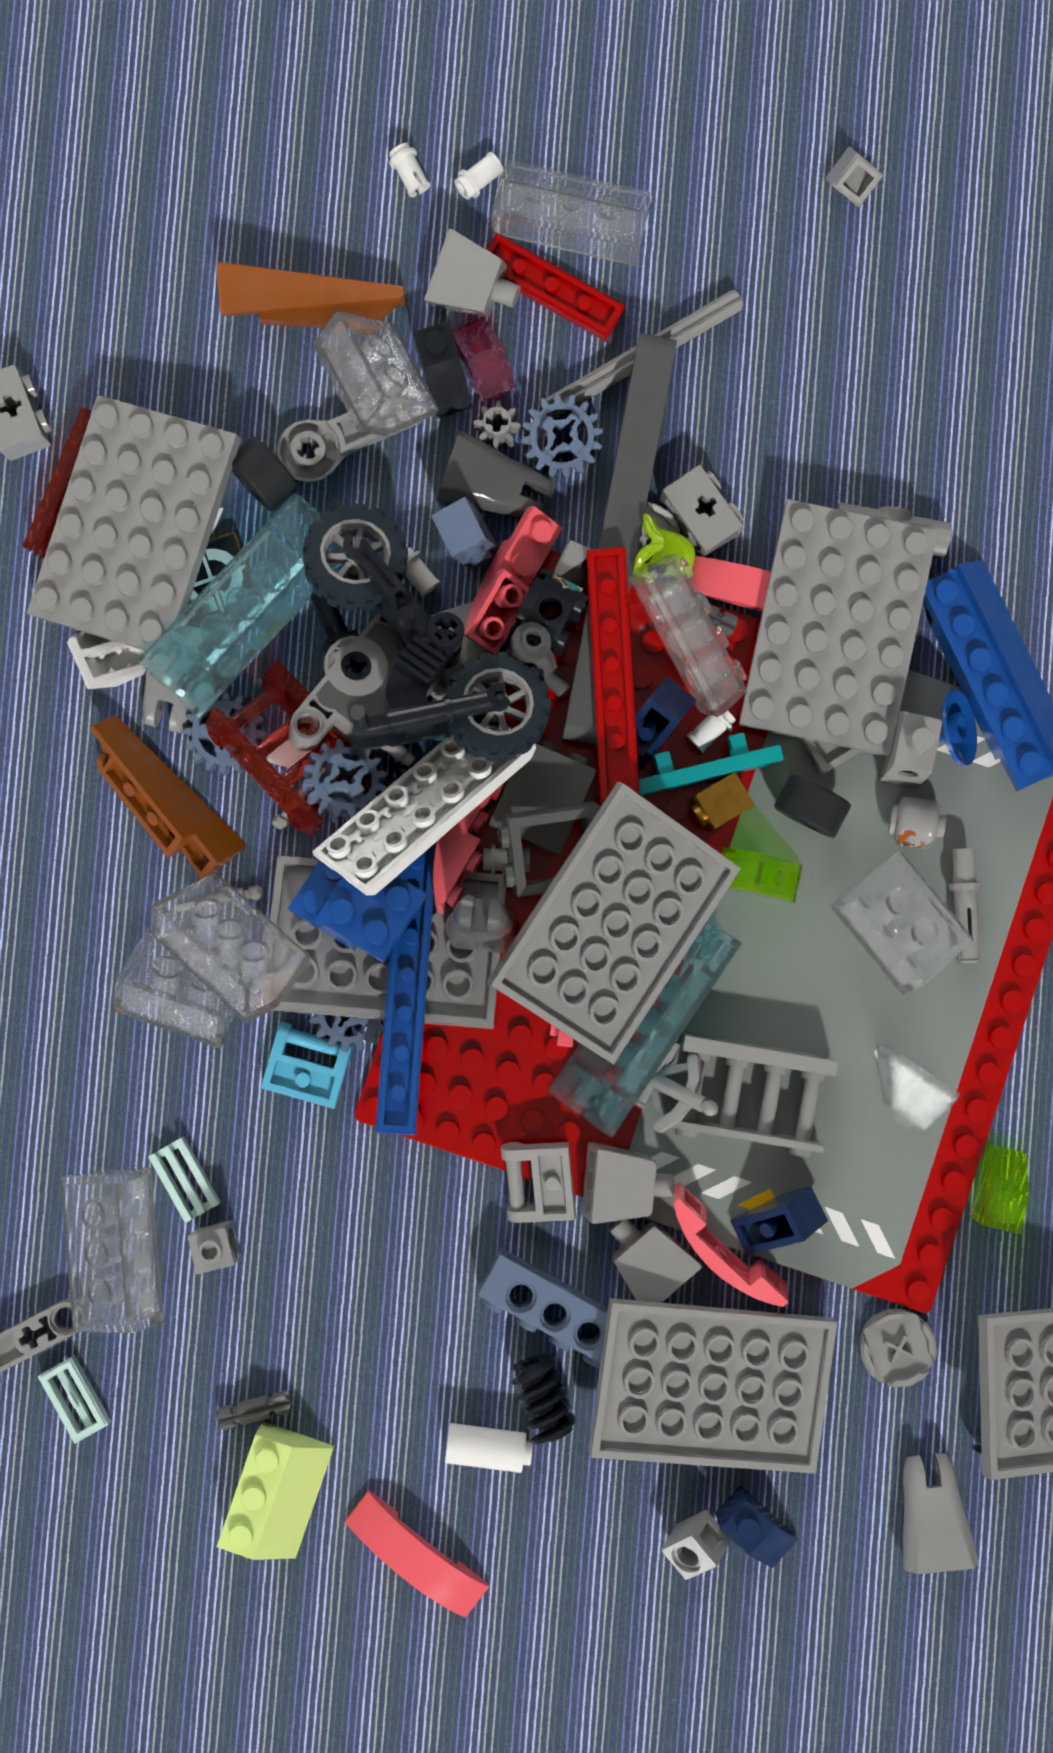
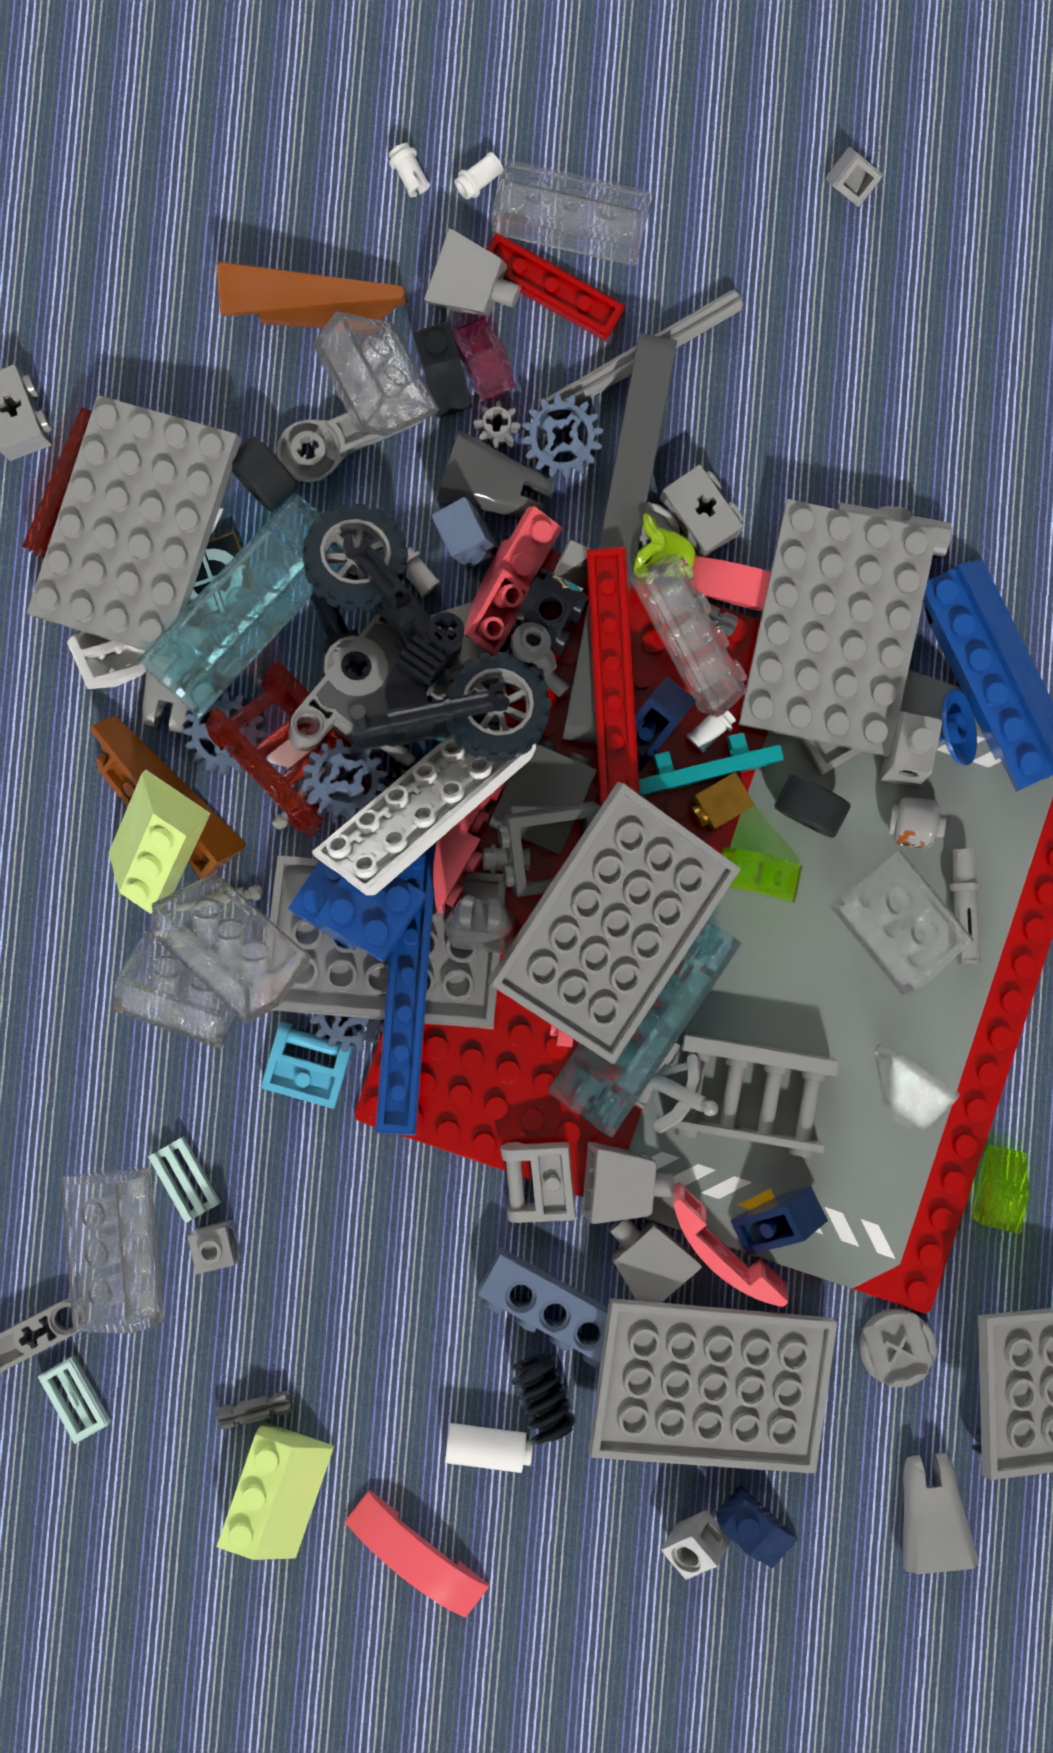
(155, 841): none -> yellowish green slope

